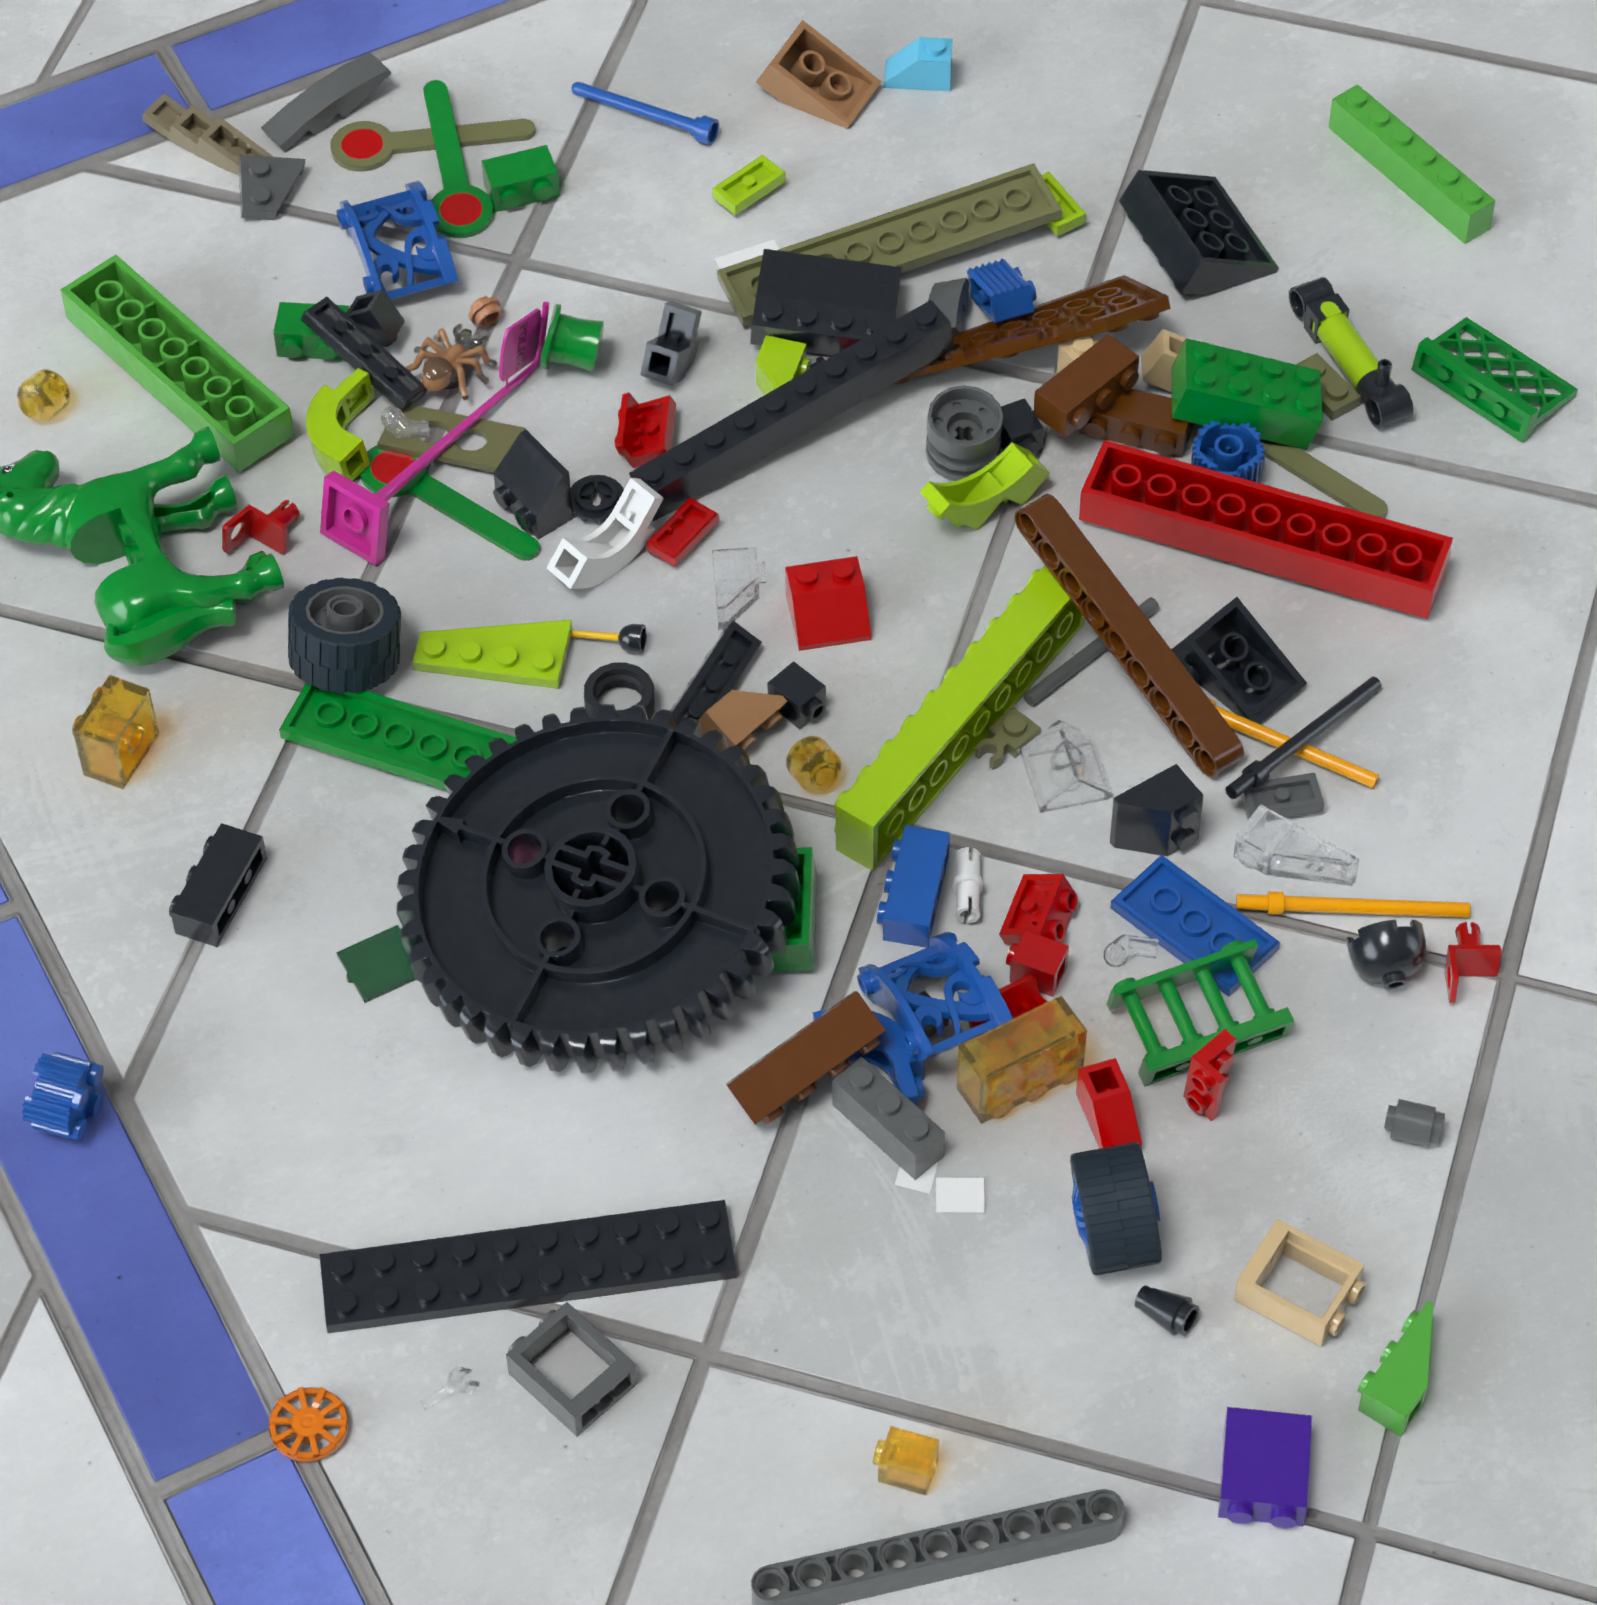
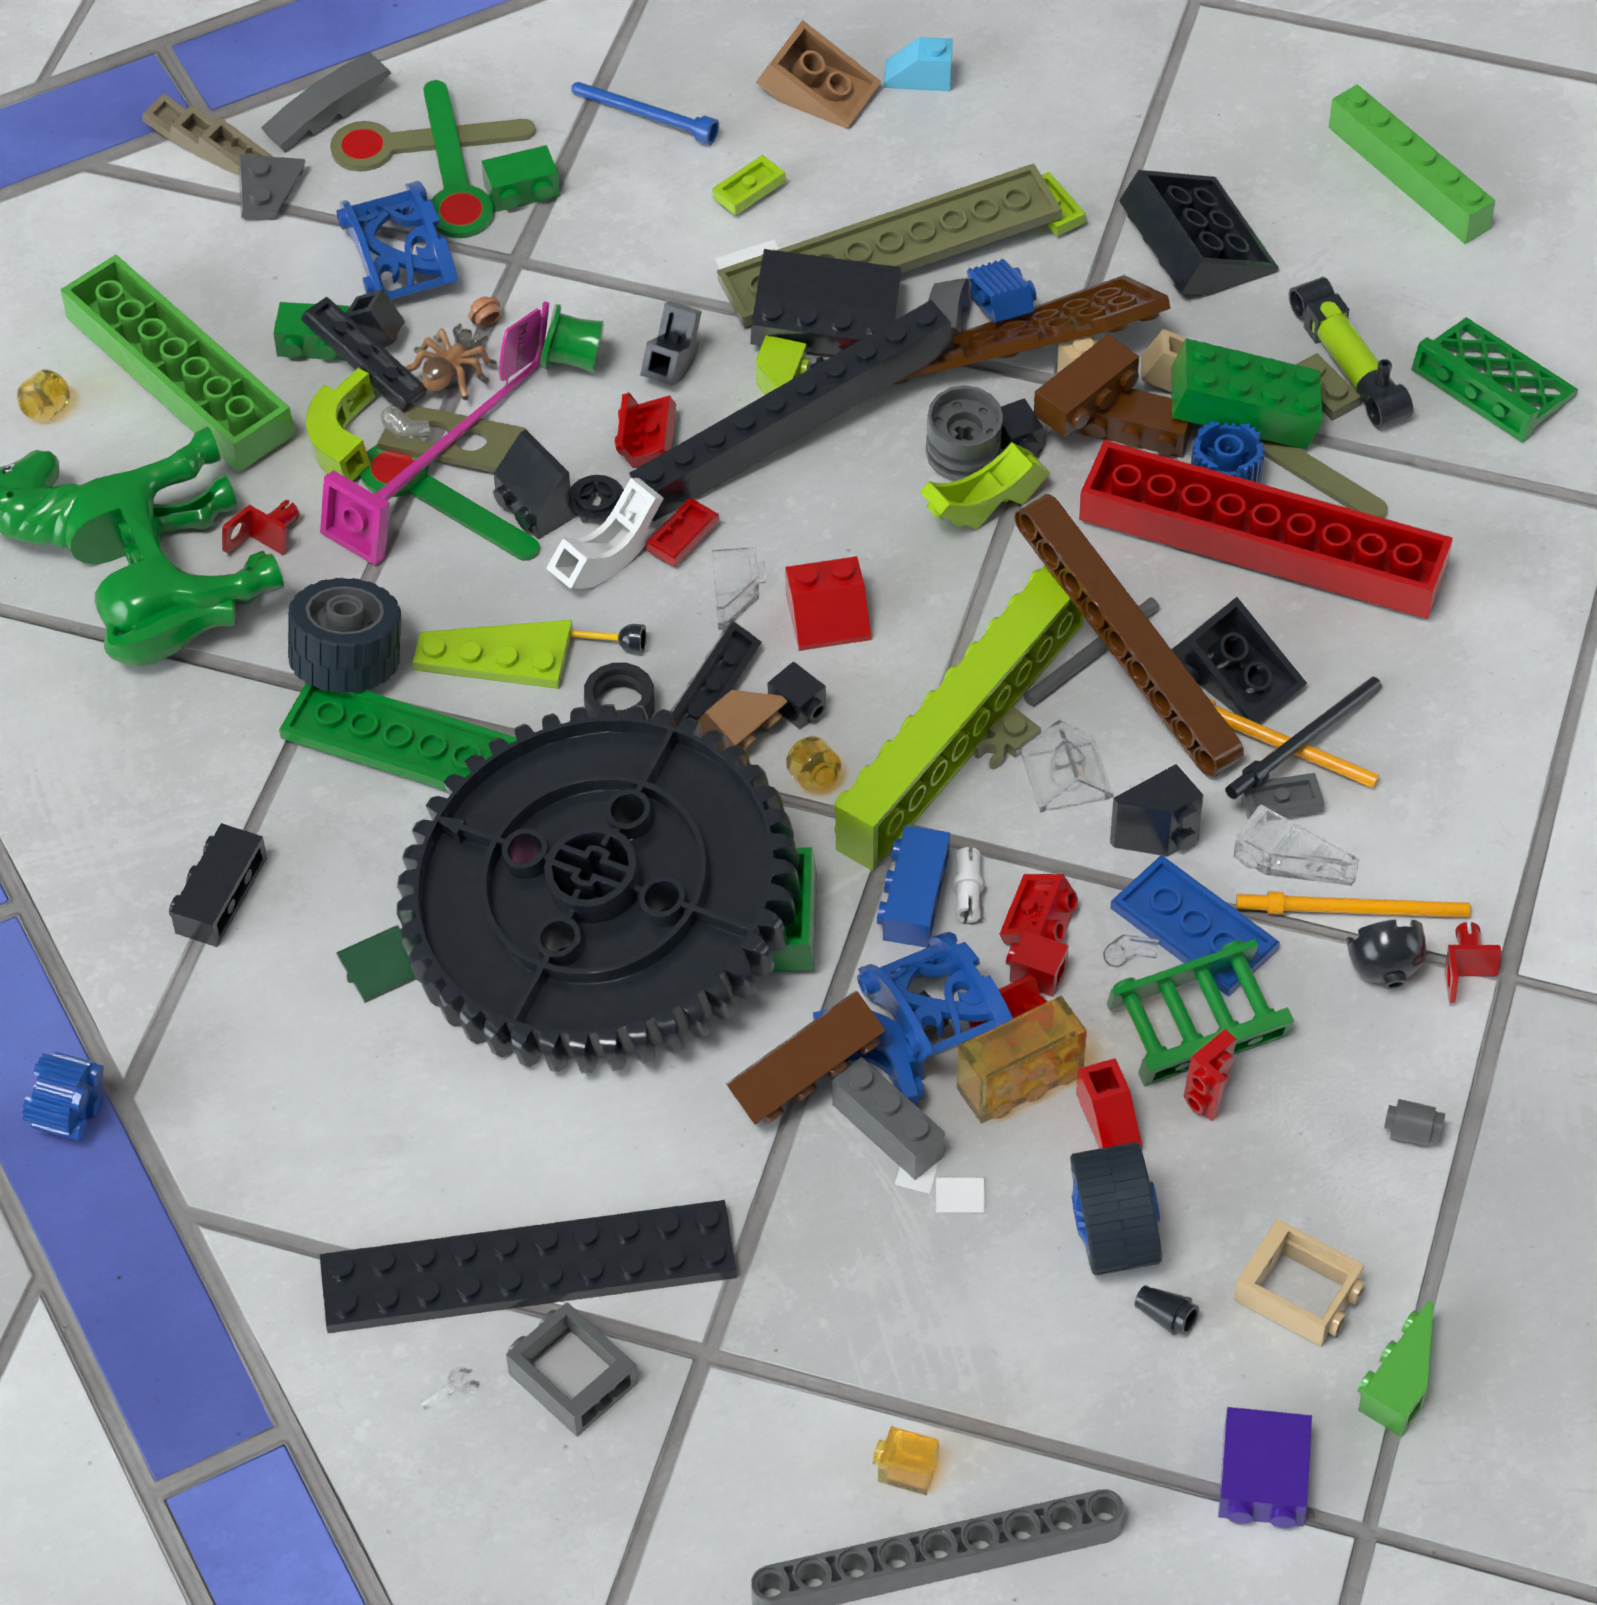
(115, 731): clear yellow brick -> none
(308, 1424): orange wheel -> none

